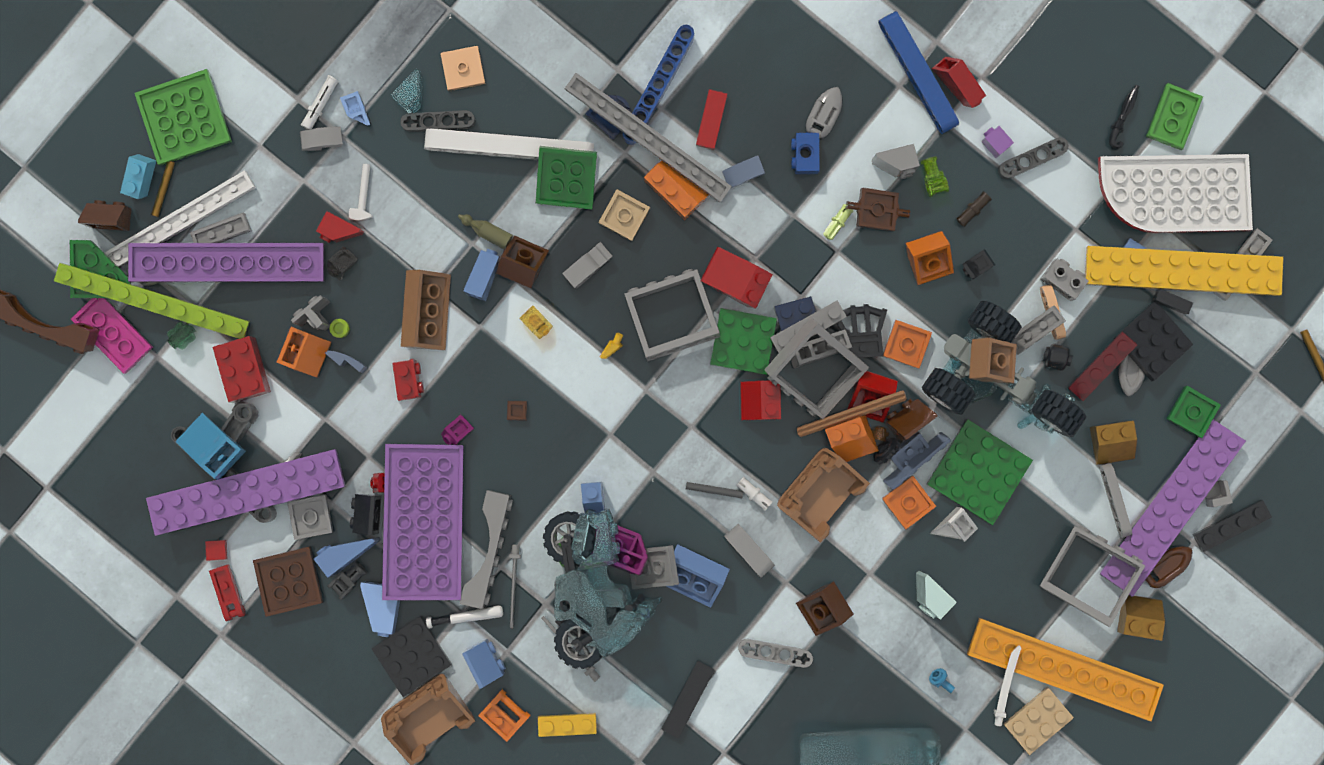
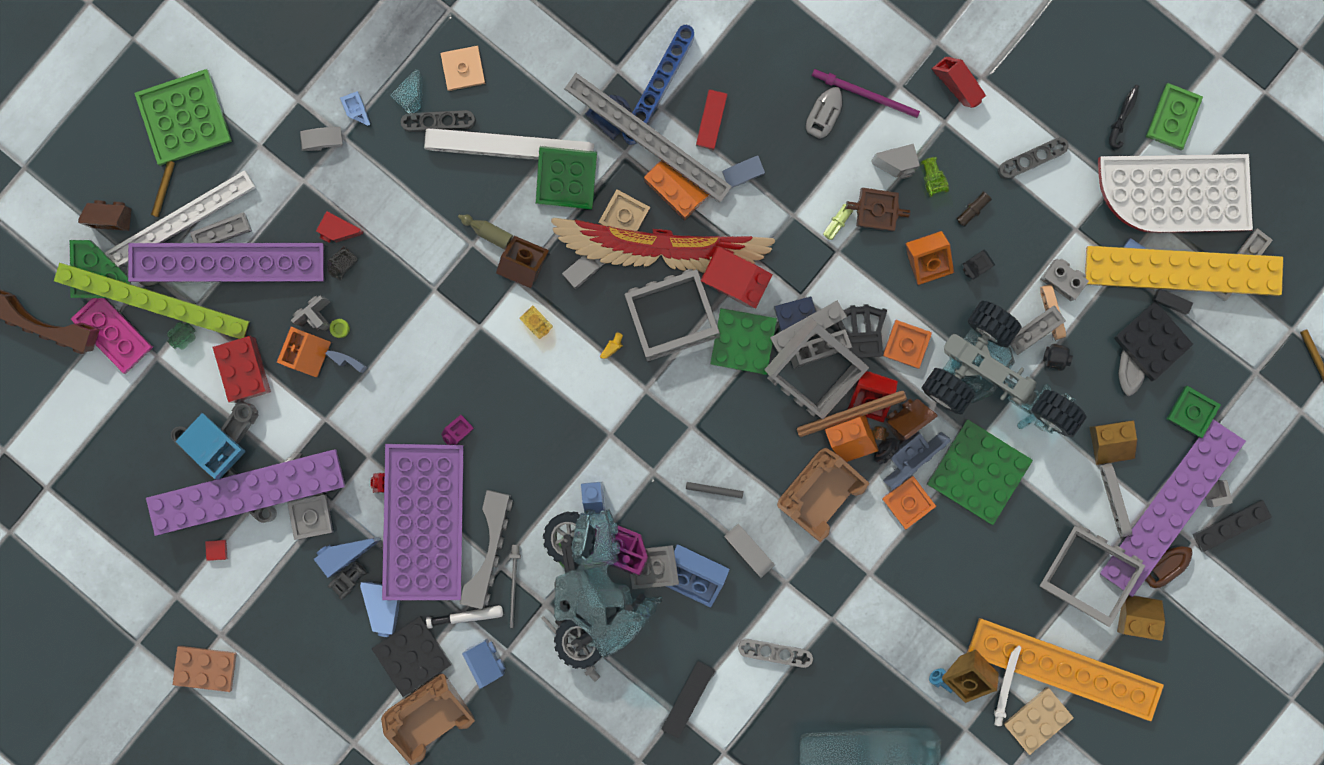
(138, 176): medium azure brick -> none
(204, 668): none -> nougat plate
(227, 592): red plate -> none
(288, 581): reddish brown plate -> none
(316, 109): white pin -> none
(360, 213): white piece -> none
(366, 514): black slope -> none
(407, 379): red bracket -> none
(425, 310): medium nougat slope -> none
(482, 275): medium blue slope -> none
(500, 720): orange plate -> none
(517, 410): reddish brown tile -> none
(567, 725): yellow plate -> none
(636, 247): none -> piece
(754, 493): white pin -> none
(760, 400): red slope -> none
(809, 142): blue brick -> none
(825, 608): reddish brown slope -> none
(831, 79): none -> magenta bar
(918, 72): blue beam -> none
(933, 599): light aqua slope -> none
(956, 525): white slope -> none
(971, 676): none -> pearl gold slope
(992, 360): medium nougat slope -> none
(996, 141): medium lavender brick -> none
(1102, 366): dark red plate -> none

